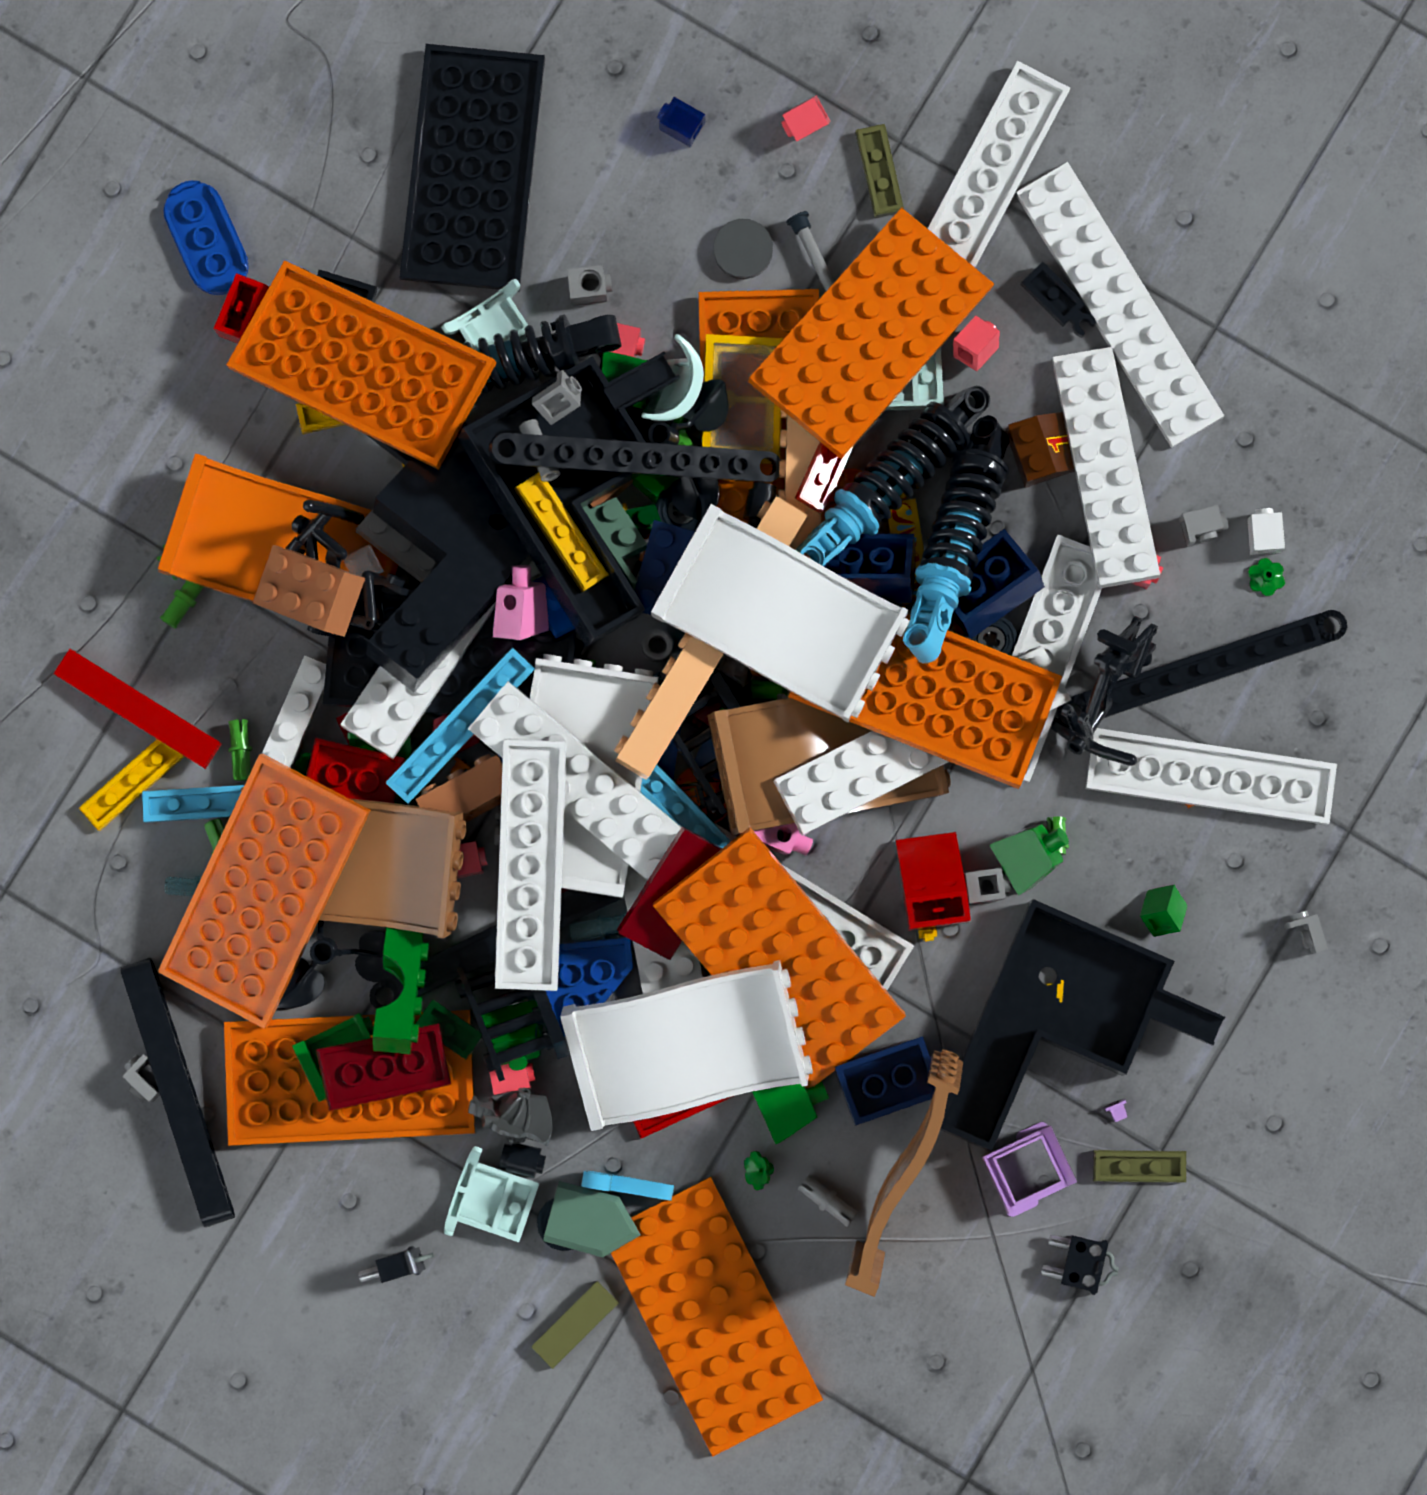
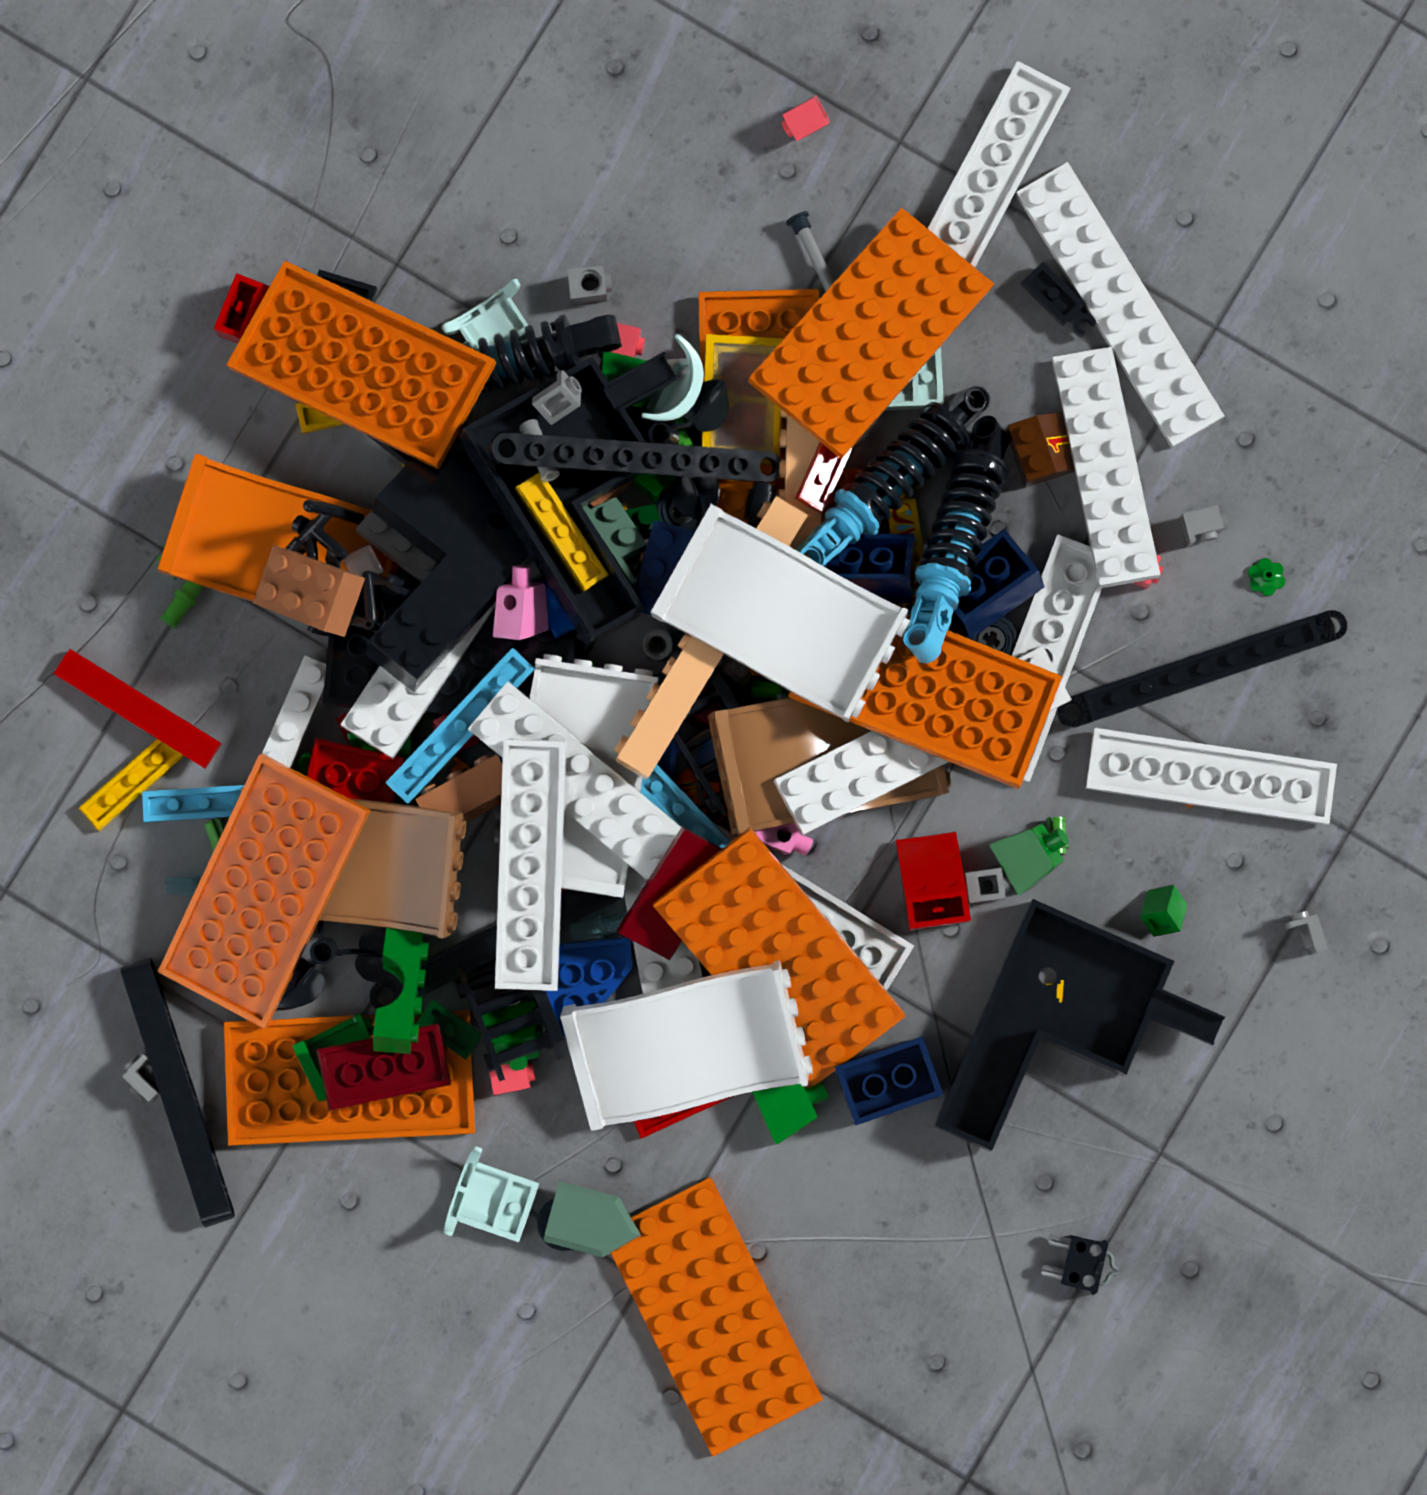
(205, 236): blue tile -> none
(240, 749): bright green axle -> none
(397, 1265): black piece -> none
(472, 167): black plate -> none
(473, 859): coral brick -> none
(516, 1116): dark grey helmet -> none
(522, 1160): black brick -> none
(575, 1324): olive tile -> none
(628, 1185): medium azure beam -> none
(681, 121): clear blue brick -> none
(743, 248): dark grey tile -> none
(757, 1170): green plant -> none
(827, 1200): light grey pin -> none
(866, 1258): medium nougat panel -> none
(879, 170): olive tile -> none
(927, 934): yellow piece -> none
(976, 343): coral brick -> none
(1056, 1155): lavender piece -> none
(1117, 1110): lavender piece -> none
(1122, 656): black piece -> none
(1139, 1166): olive tile -> none
(1266, 532): white brick -> none

